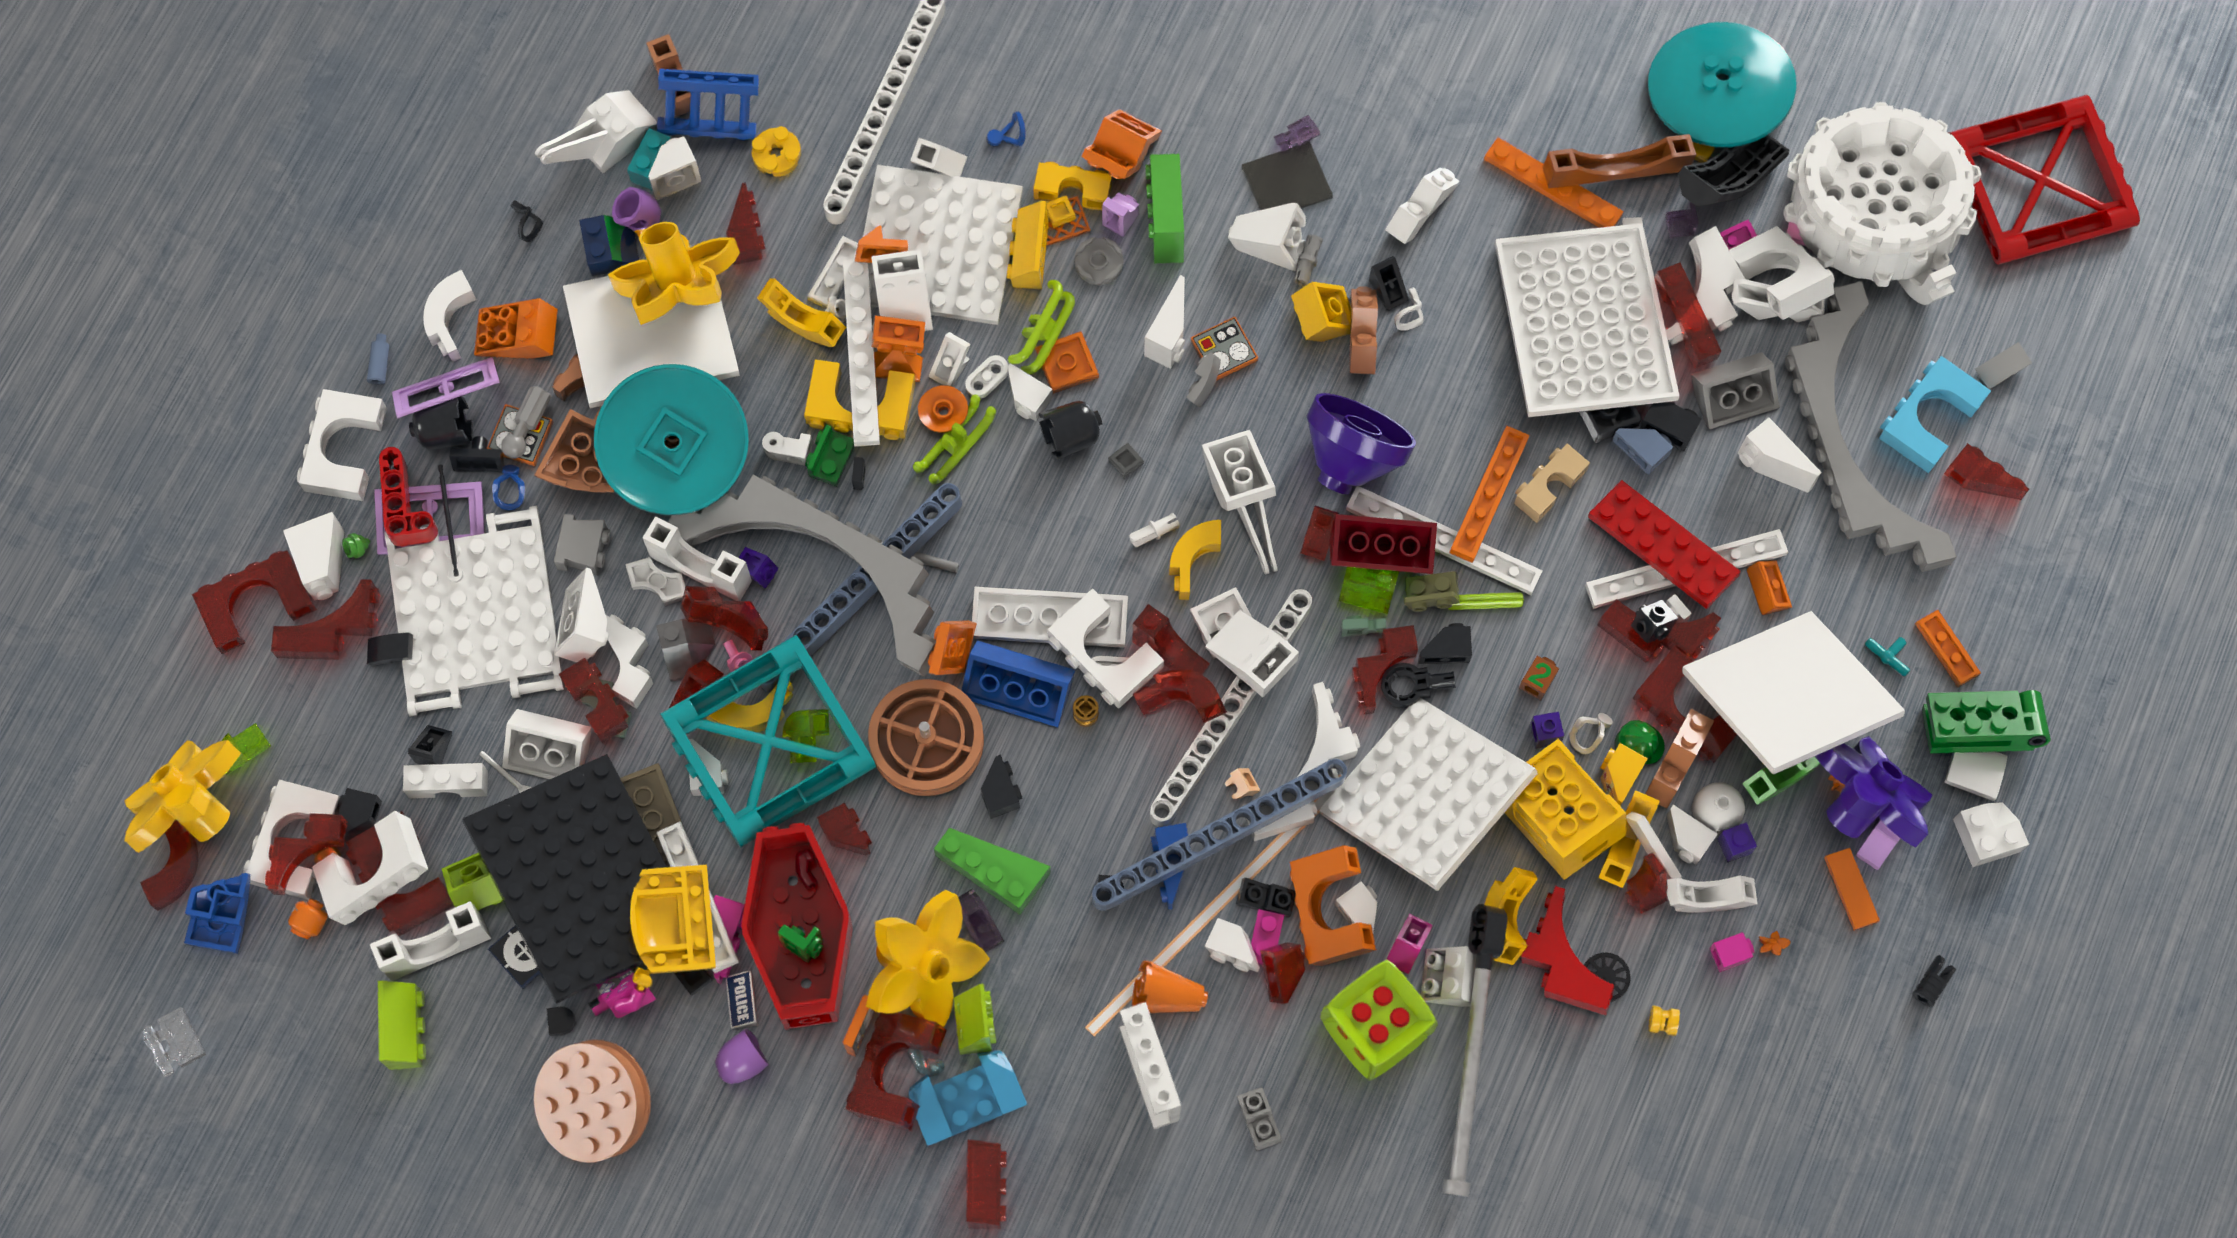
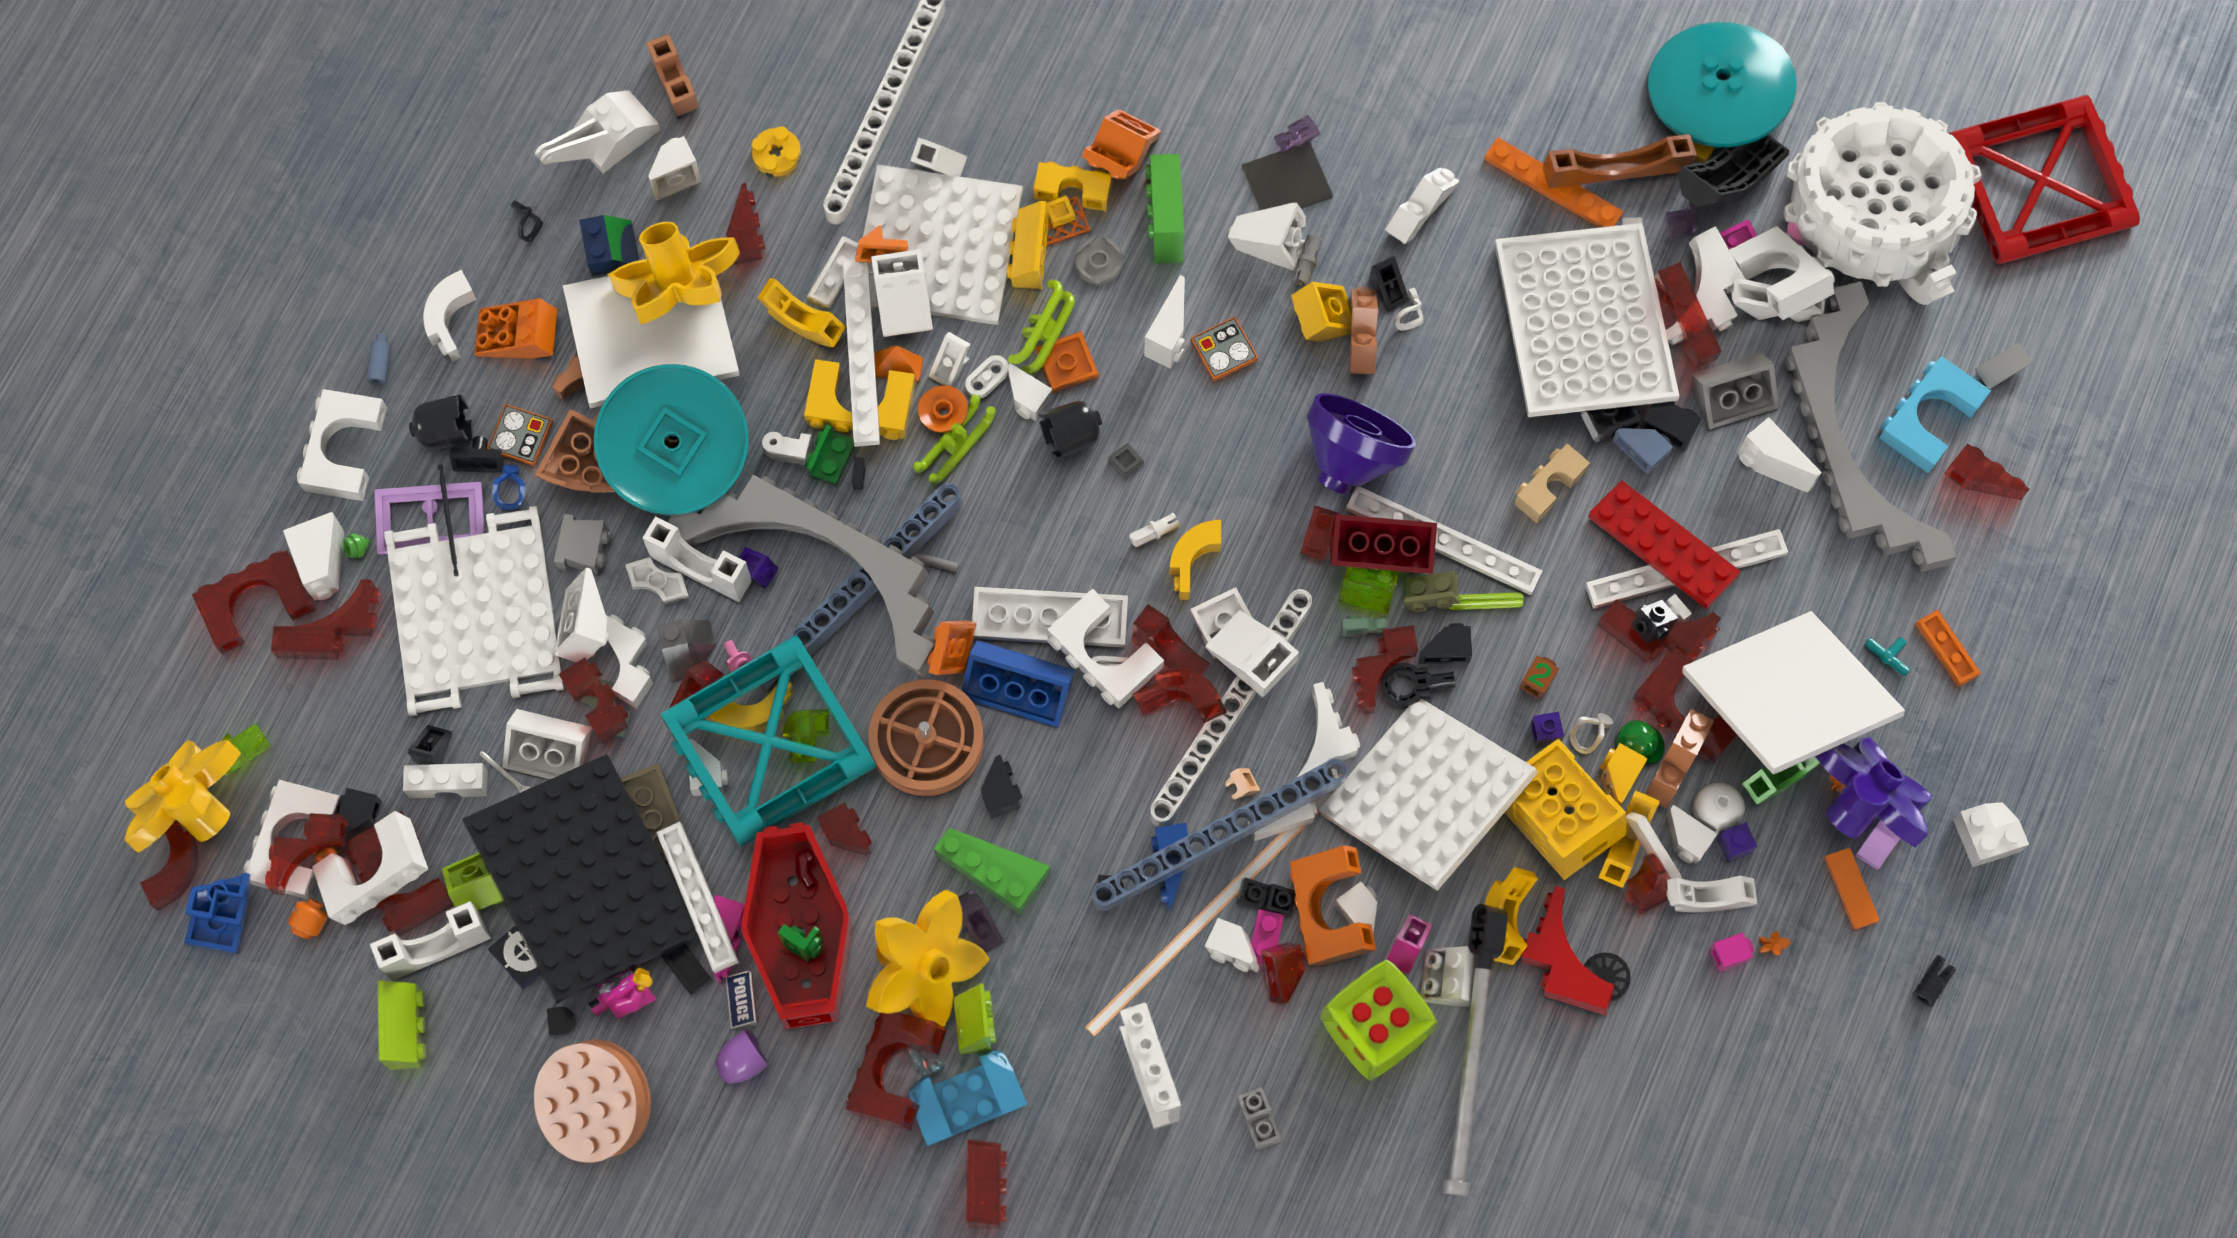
(181, 1038): clear plate -> none
(389, 648): black slope -> none
(400, 396): lavender door -> none
(400, 495): red beam -> none
(526, 419): light grey piece -> none
(636, 209): medium lavender piece -> none
(645, 156): teal brick -> none
(673, 919): yellow slope -> none
(709, 82): blue fence -> none
(737, 617): clear red arch -> none
(839, 305): white plate -> none
(858, 1027): orange tile -> none
(898, 335): orange bracket -> none
(995, 136): blue piece -> none
(1085, 716): pearl gold wheel -> none
(1119, 213): lavender arch -> none
(1167, 991): orange cone -> none
(1208, 369): light grey slope -> none
(1240, 480): white slope -> none
(1489, 494): orange plate -> none
(1664, 1020): yellow wheel -> none
(1768, 587): orange slope -> none
(1977, 772): white slope -> none
(1985, 721): green hinge -> none

